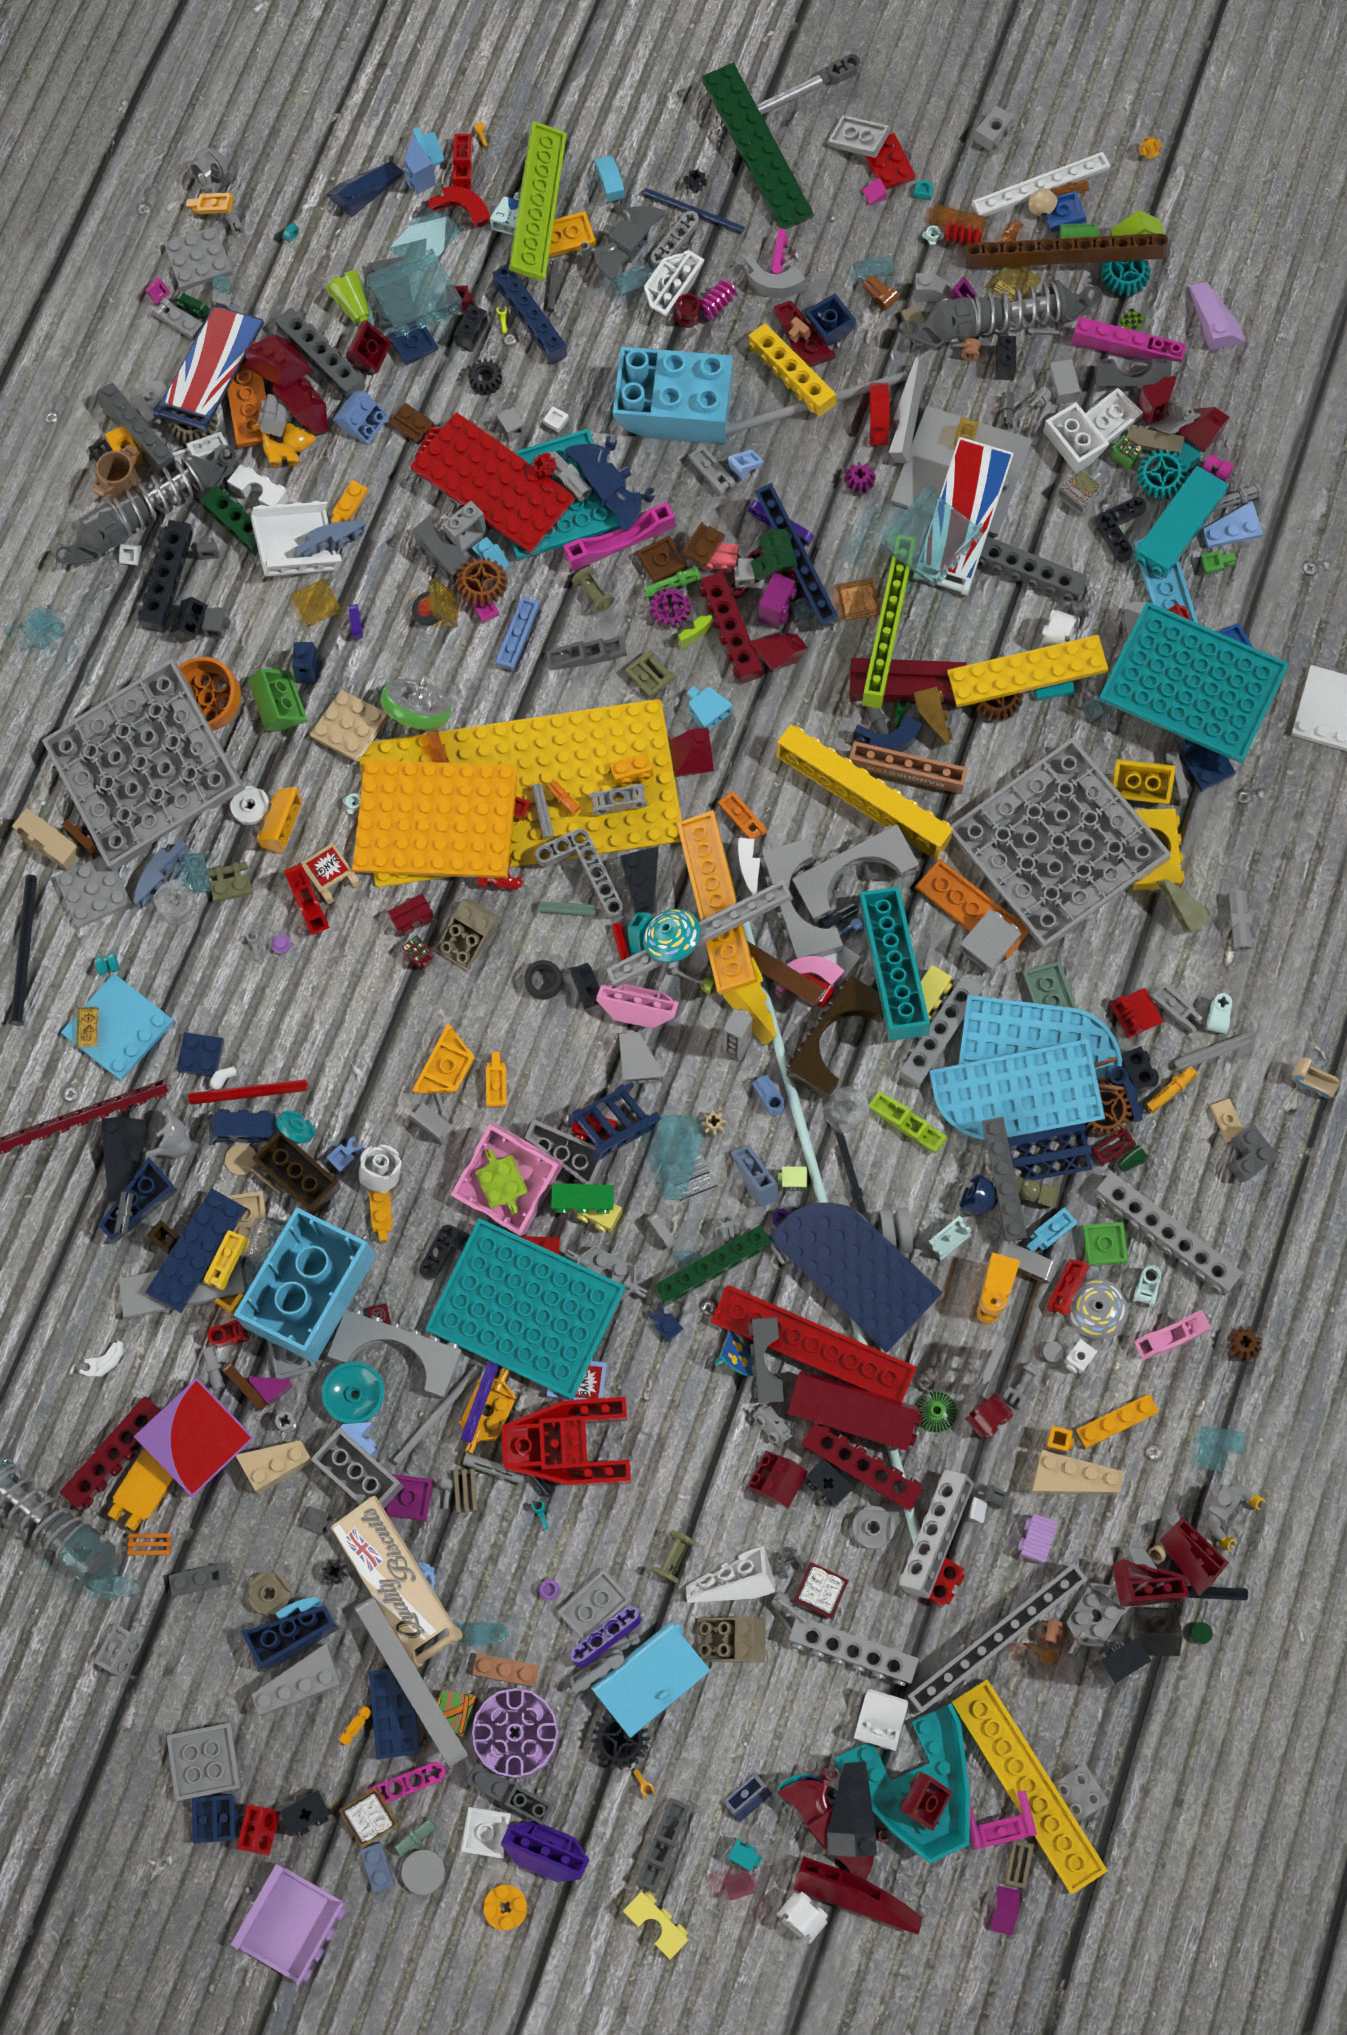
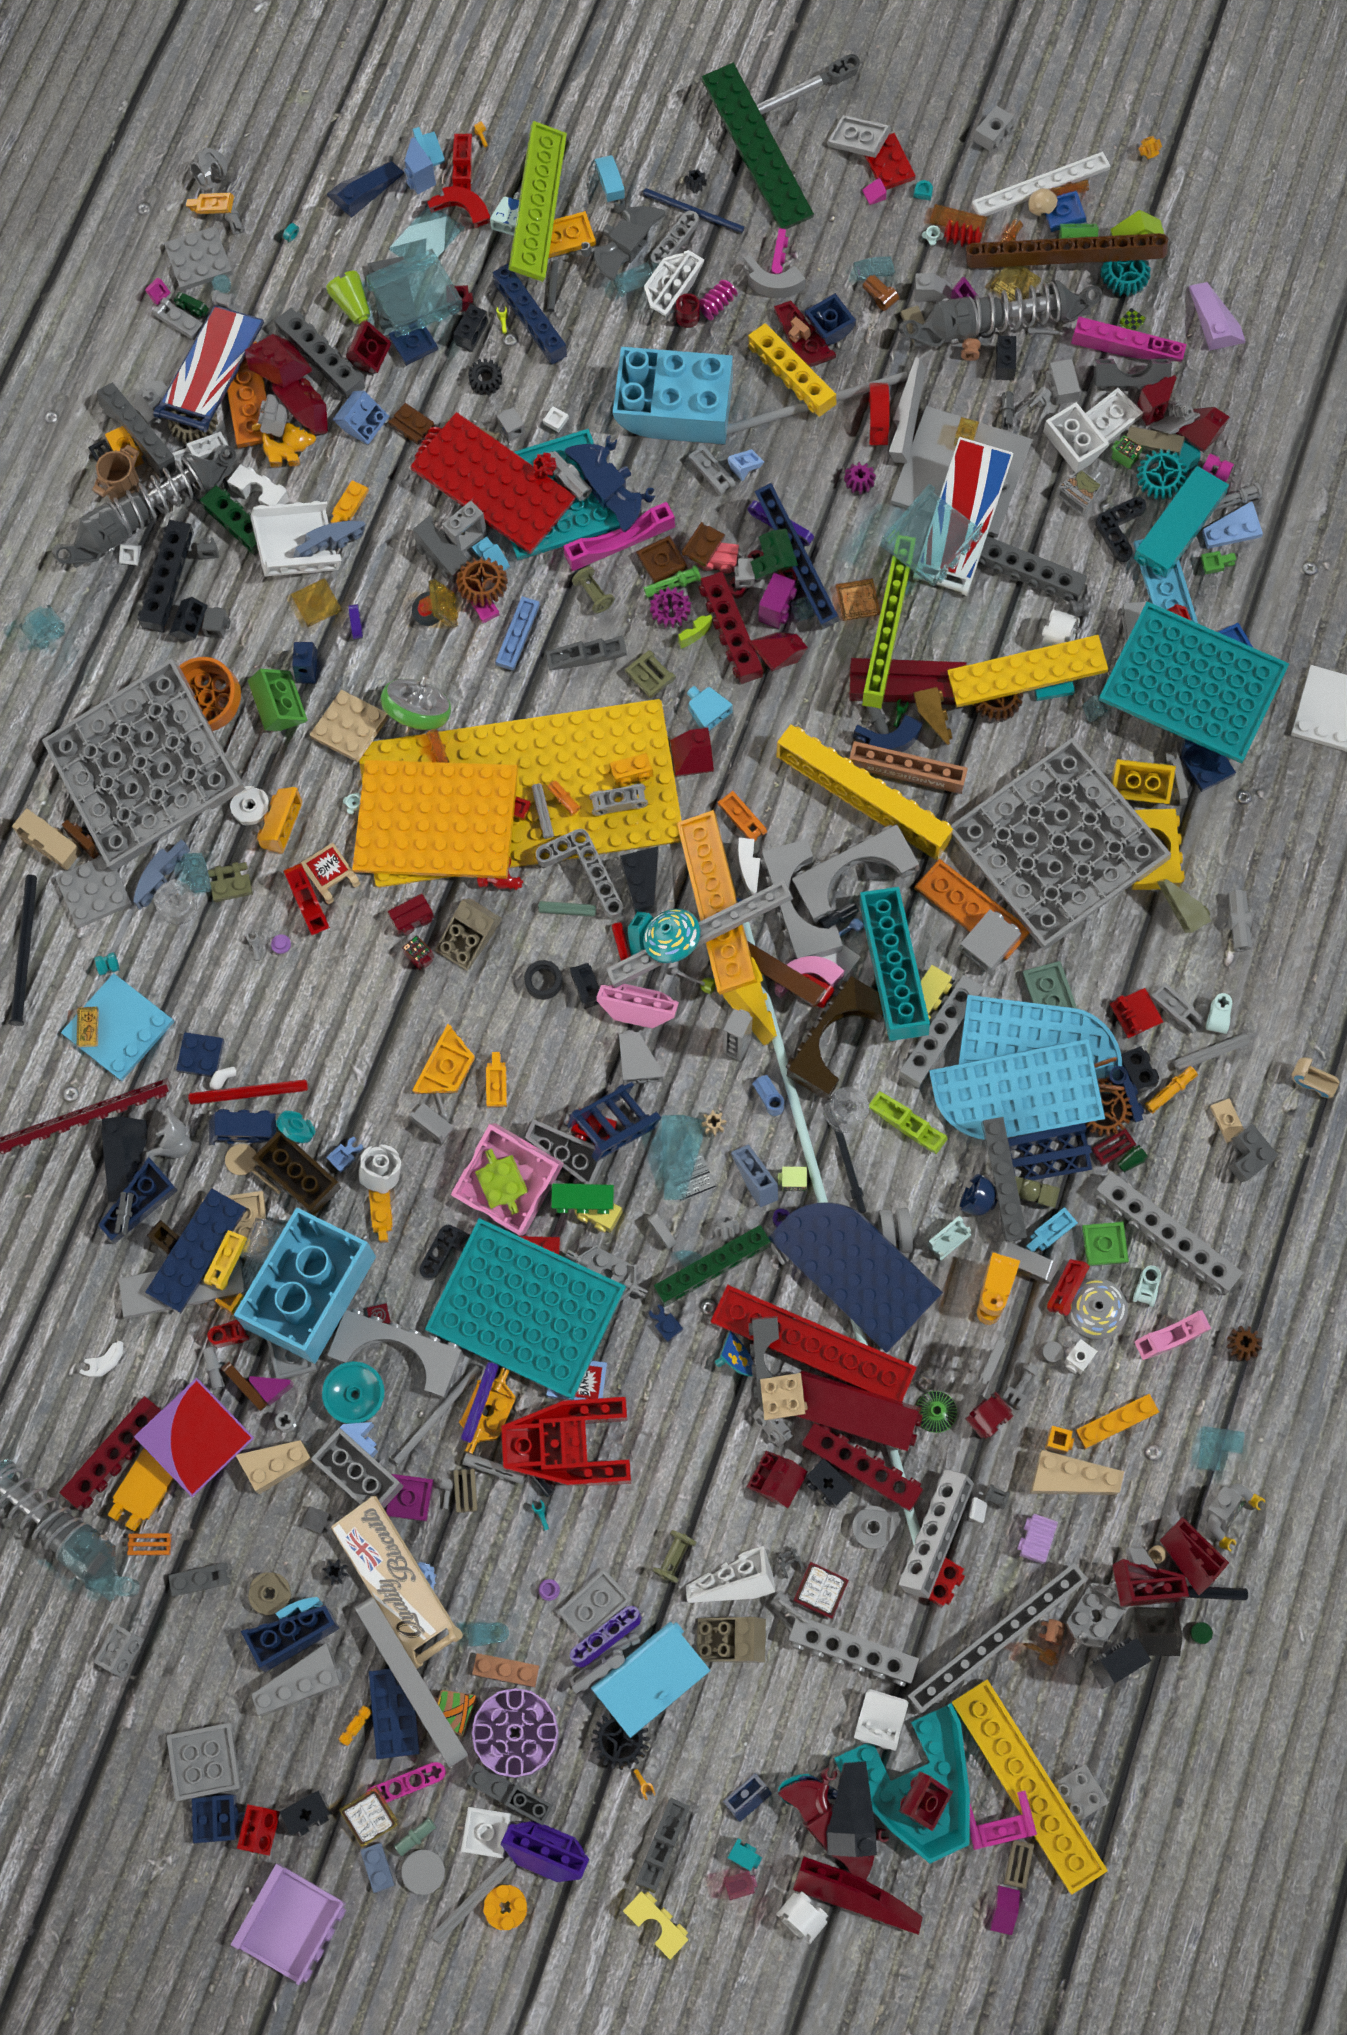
(474, 1899): none -> light grey axle
(783, 1396): none -> tan hinge

